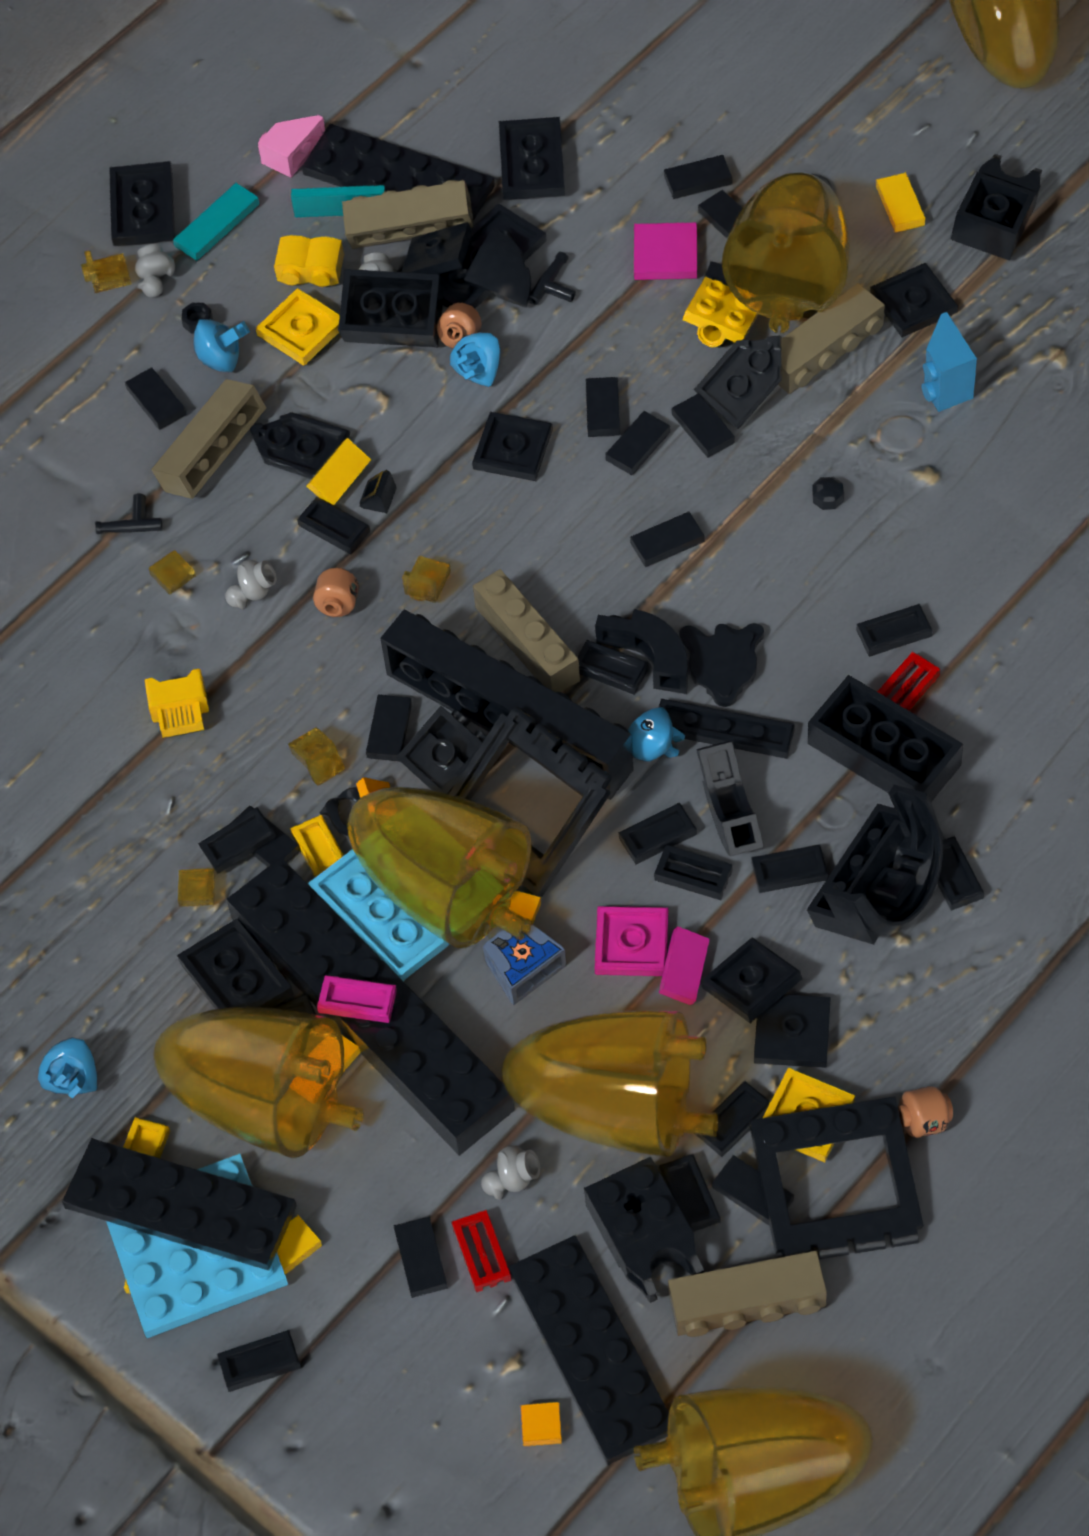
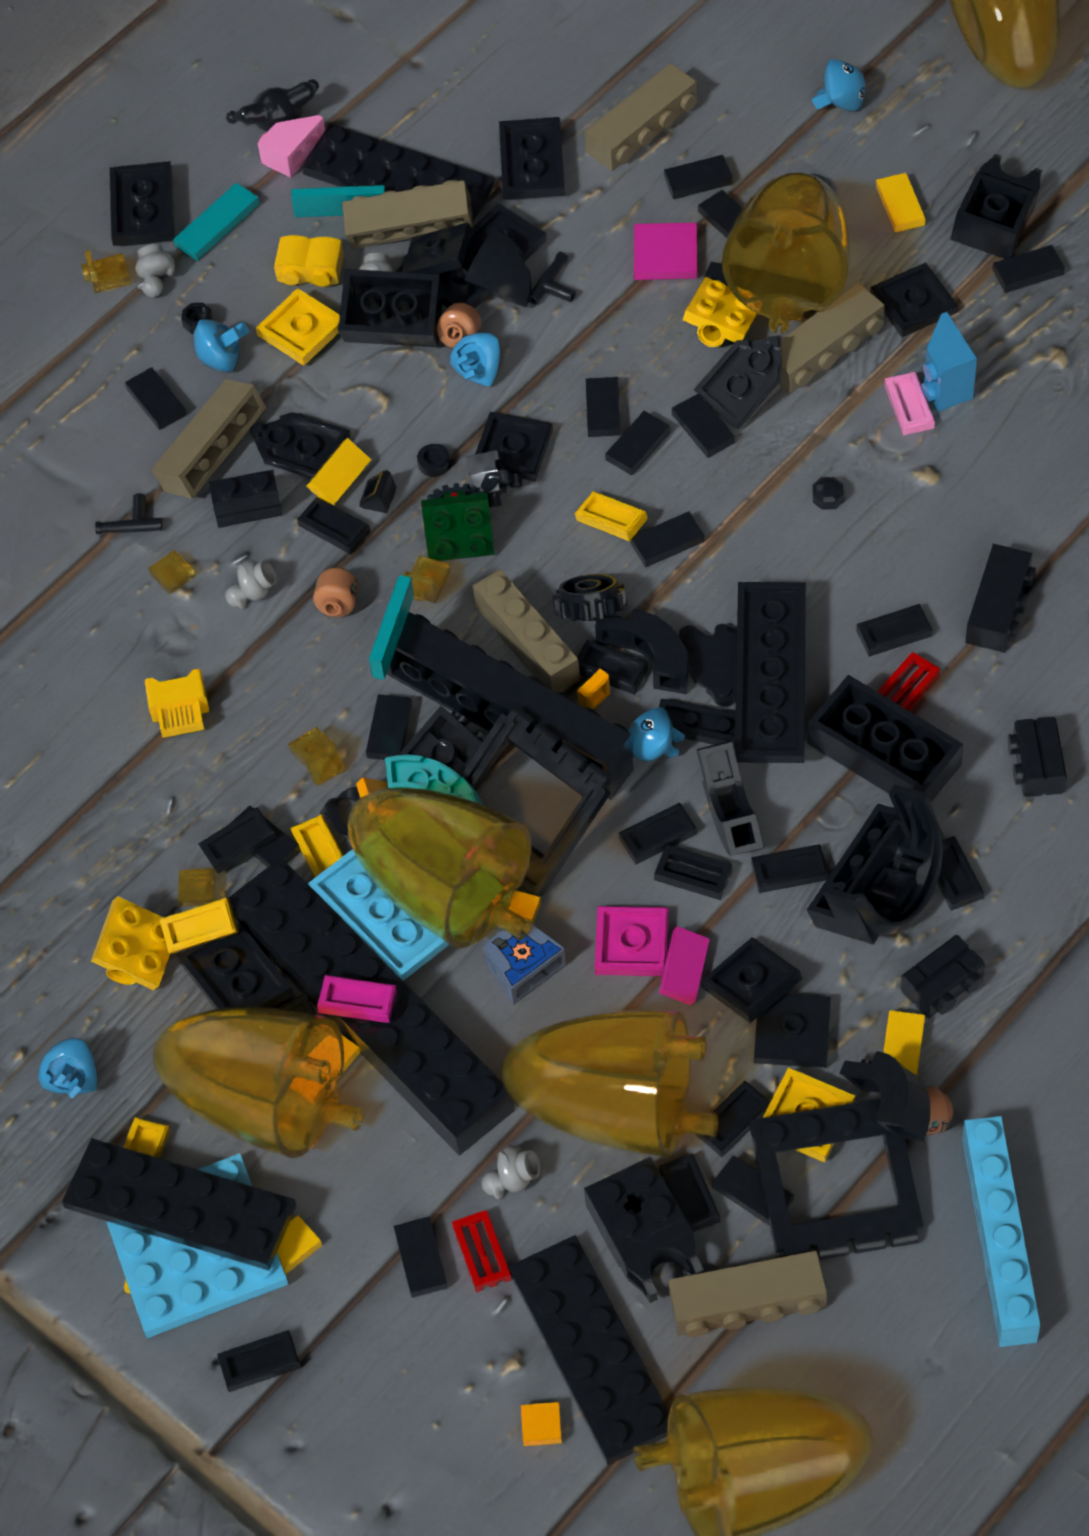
(132, 945): none -> yellow plate
(198, 925): none -> yellow tile
(245, 498): none -> black brick
(275, 105): none -> black piece
(391, 627): none -> teal tile
(428, 774): none -> teal tile
(433, 460): none -> black tile
(457, 523): none -> dark green plate
(490, 476): none -> black piece
(589, 597): none -> black gear
(594, 691): none -> light orange tile
(611, 516): none -> yellow tile
(641, 117): none -> dark tan brick
(770, 672): none -> black plate
(842, 87): none -> dark azure piece
(904, 1038): none -> yellow tile
(904, 1097): none -> black arch
(909, 403): none -> bright pink tile
(943, 977): none -> black brick
(1000, 598): none -> black brick
(1000, 1232): none -> medium azure brick
(1028, 268): none -> black tile
(1039, 757): none -> black brick

